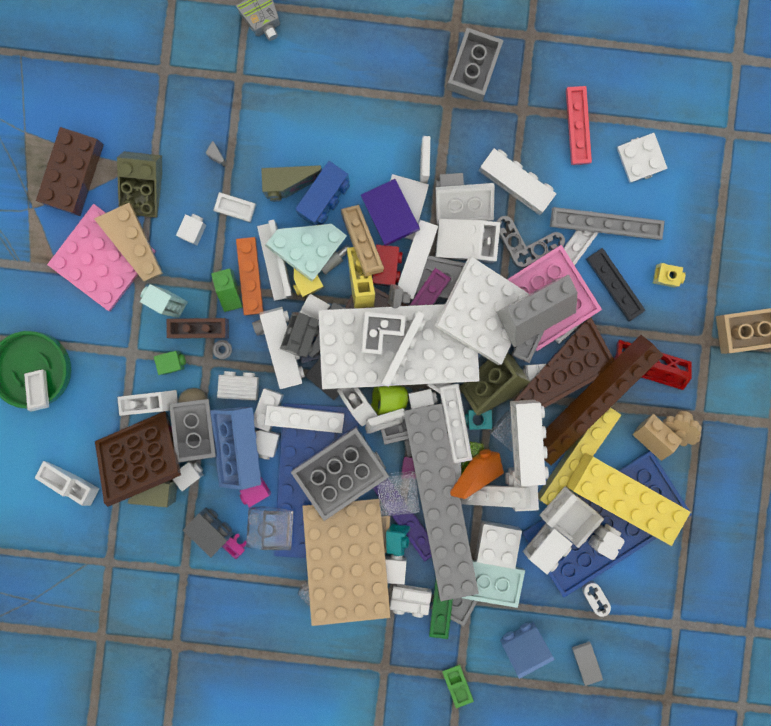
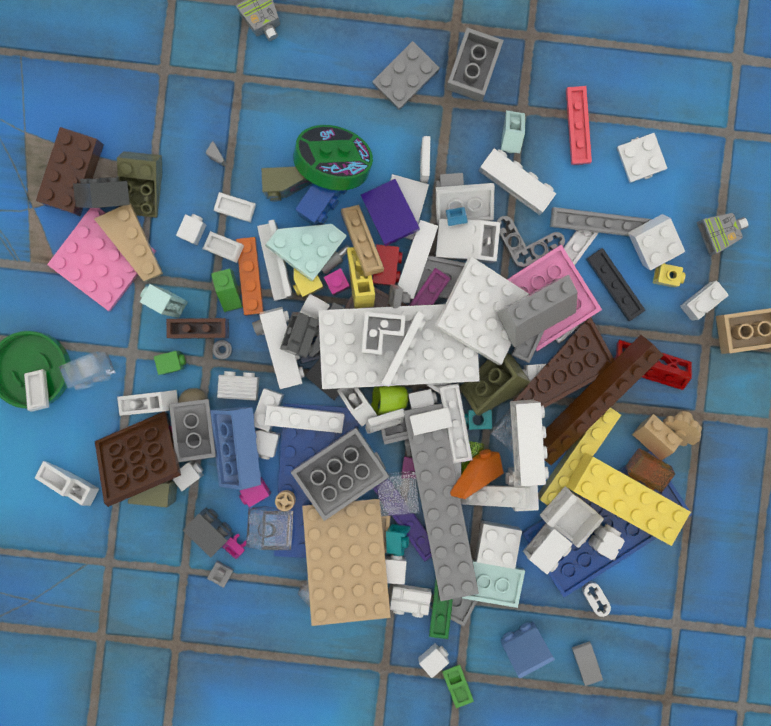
(86, 370): none -> clear brick
(101, 192): none -> dark grey brick
(220, 574): none -> light grey tile
(223, 247): none -> white tile
(283, 503): none -> tan wheel
(332, 157): none -> green brick
(337, 282): none -> dark pink brick
(405, 75): none -> light grey plate
(430, 421): none -> white tile
(434, 659): none -> white brick
(456, 216): none -> dark azure tile
(513, 132): none -> light aqua slope
(650, 470): none -> clear orange brick
(656, 242): none -> white brick
(704, 300): none -> white brick
(721, 231): none -> light grey torso

